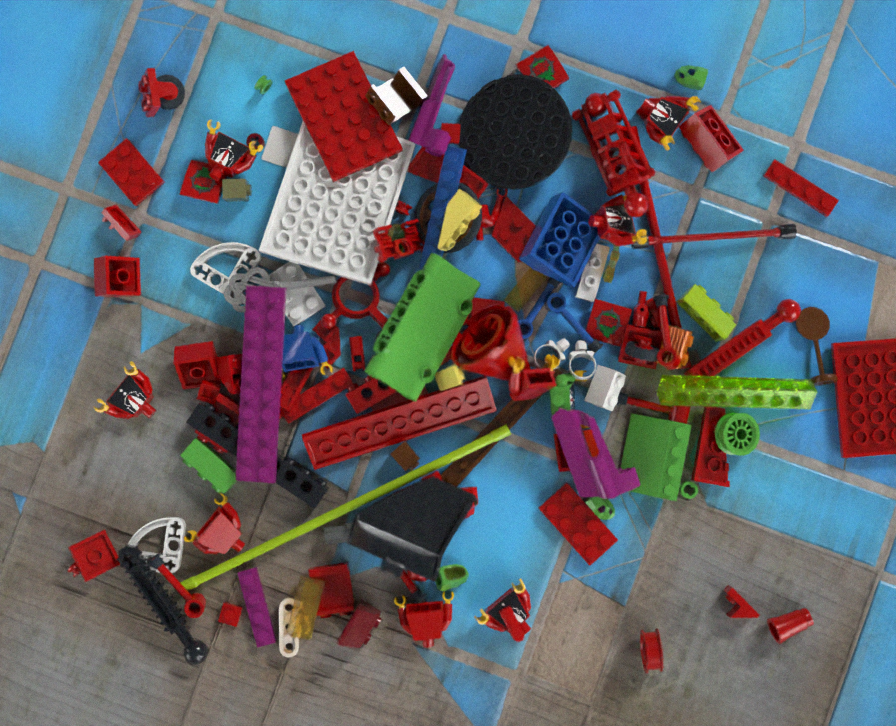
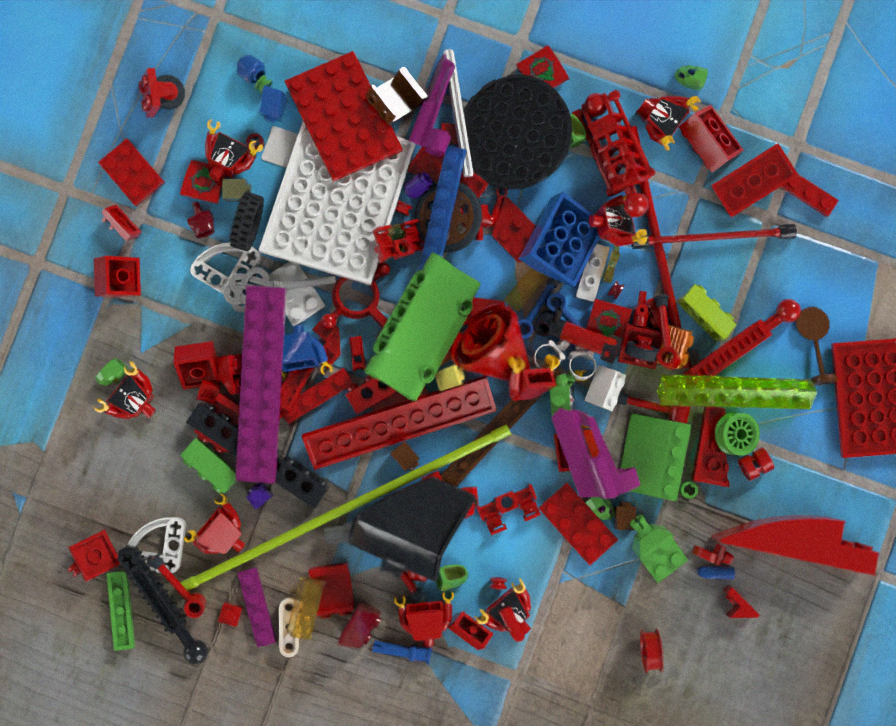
(111, 373): none -> bright green rock
(120, 610): none -> bright green plate
(201, 222): none -> dark red piece
(246, 221): none -> black tyre
(250, 68): none -> blue head
(259, 495): none -> dark purple brick
(273, 104): none -> blue slope
(413, 652): none -> blue pin
(418, 185): none -> dark purple brick
(458, 215): light yellow slope -> none
(459, 116): none -> white axle
(470, 630): none -> red brick
(498, 583): none -> red bush
(521, 497): none -> red piece
(551, 324): none -> piece
(578, 132): none -> rock
(616, 289): none -> dark red bush
(623, 515): none -> reddish brown brick
(656, 549): none -> bright green plate
(716, 572): none -> blue bar
(717, 556): none -> red piece
(754, 180): none -> red plate
(761, 460): none -> red wheel
(789, 624): red plant -> none
(803, 538): none -> red slope

